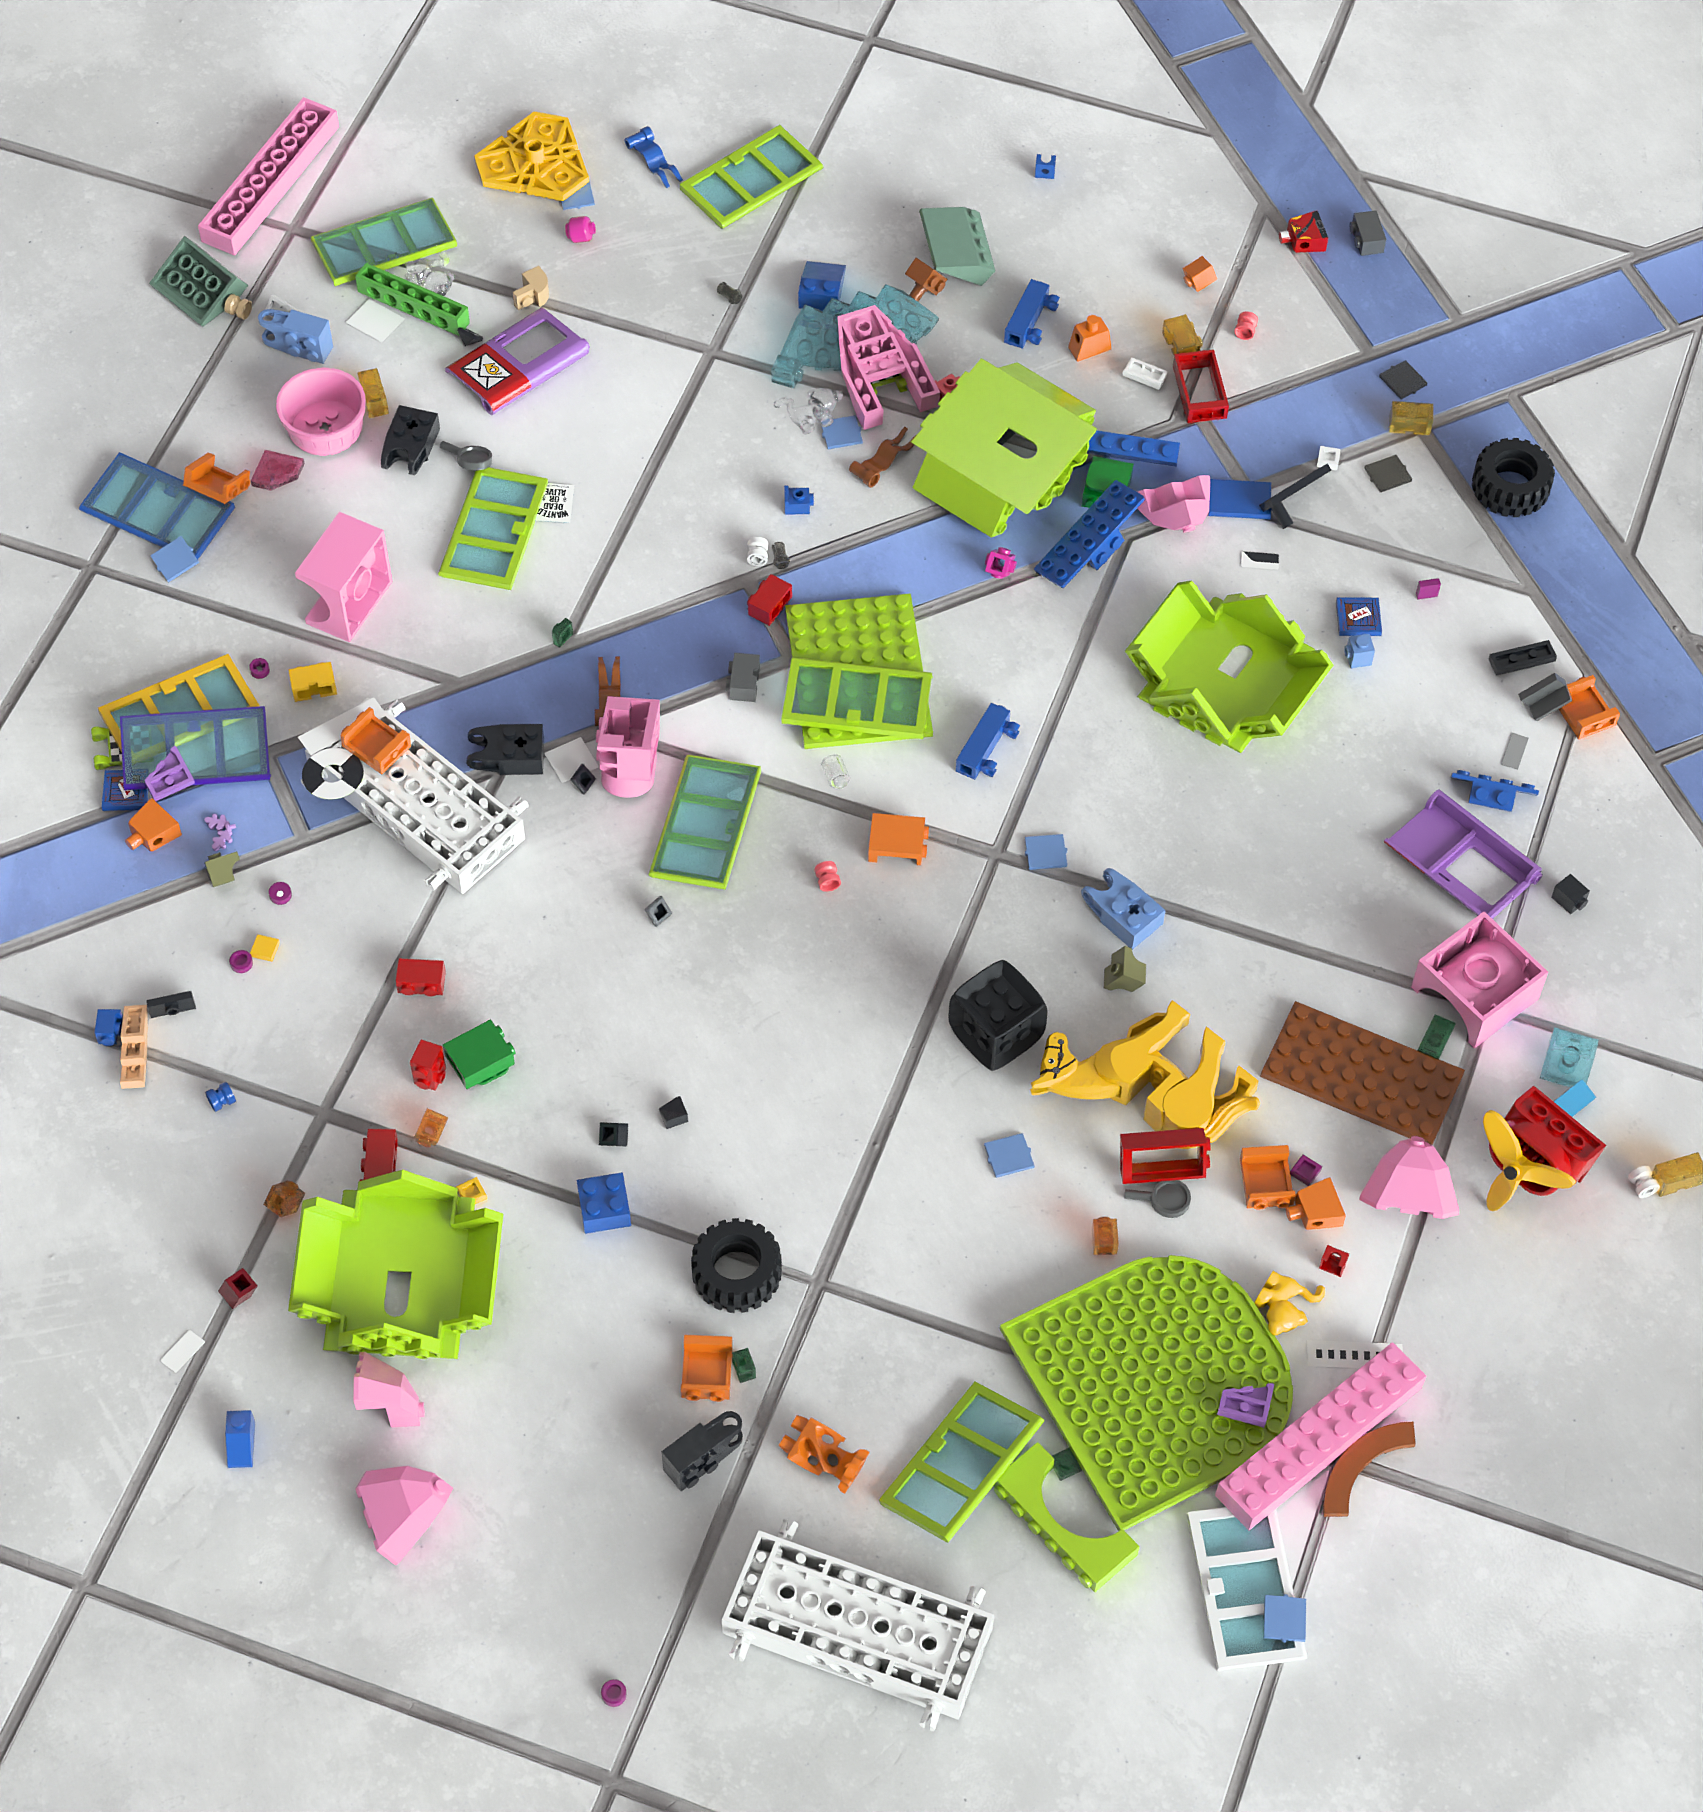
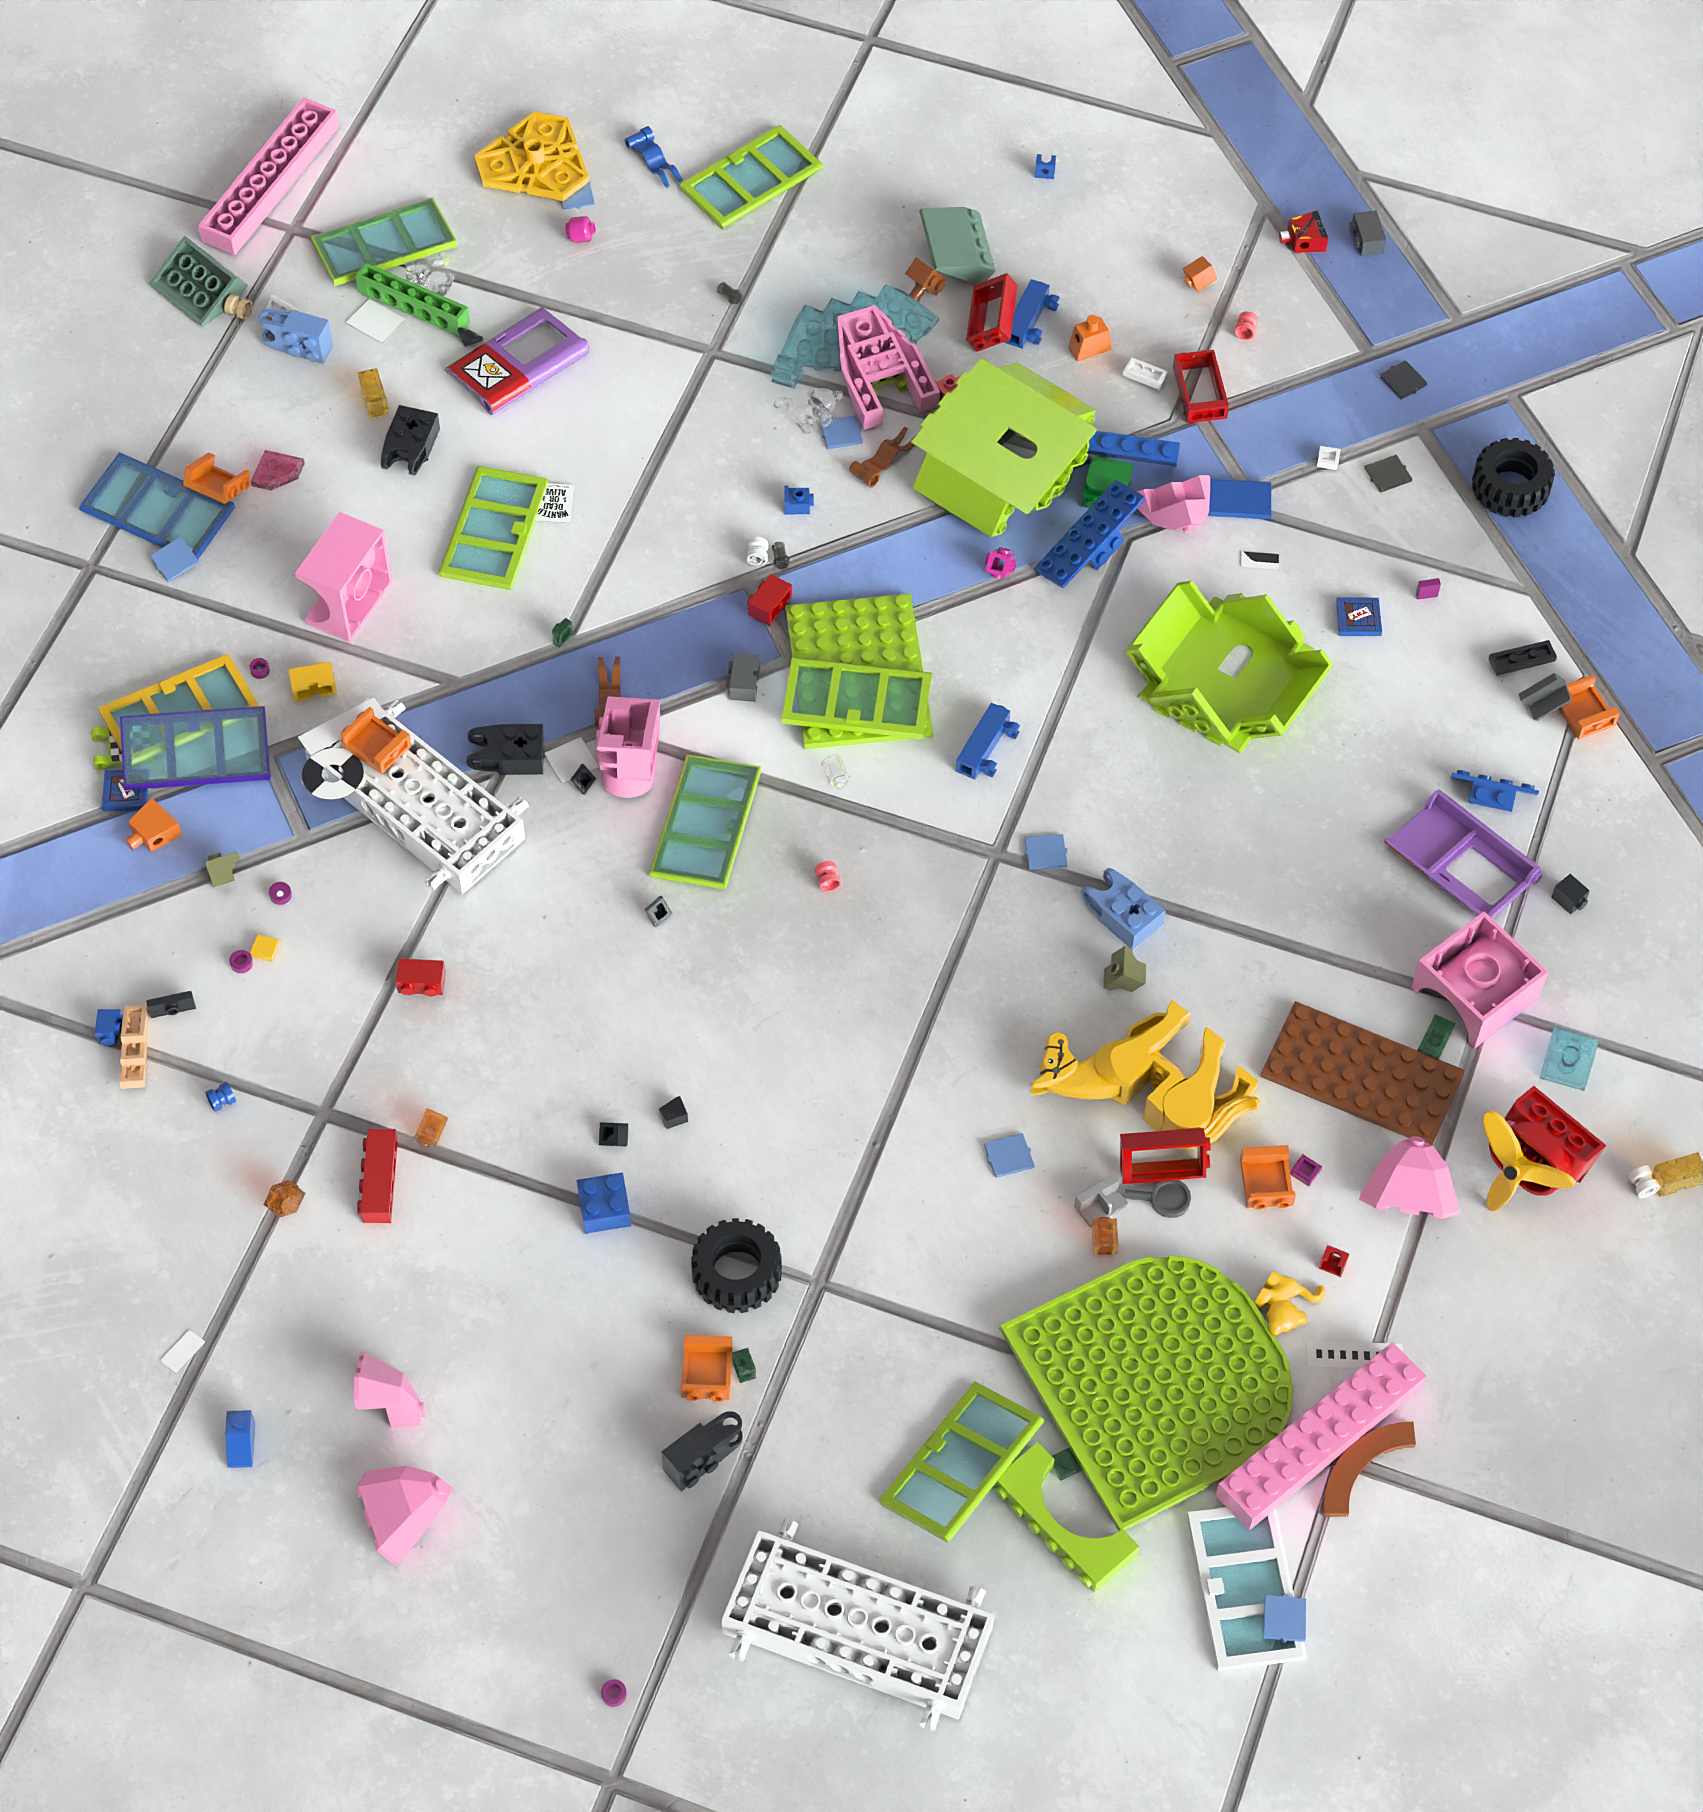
(169, 777): medium lavender wing -> none
(220, 824): lavender animal -> none
(237, 1288): dark red brick -> none
(321, 398): bright pink piece -> none
(403, 1227): lime panel -> none
(428, 1065): red brick -> none
(470, 456): dark grey piece -> none
(472, 1189): yellow tile -> none
(480, 1054): green brick -> none
(534, 289): tan brick -> none
(811, 1444): orange hips -> none
(820, 284): blue slope -> none
(897, 837): orange panel -> none
(983, 292): none -> red window
(997, 1015): black piece -> none
(1100, 1200): none -> light grey panel
(1181, 334): clear yellow brick -> none
(1246, 1404): medium lavender wing -> none
(1275, 501): black piece -> none
(1317, 1206): orange torso -> none
(1359, 651): medium blue brick -> none
(1411, 417): clear yellow brick -> none
(1514, 751): light grey sticker -> none
(1575, 1098): dark azure slope -> none

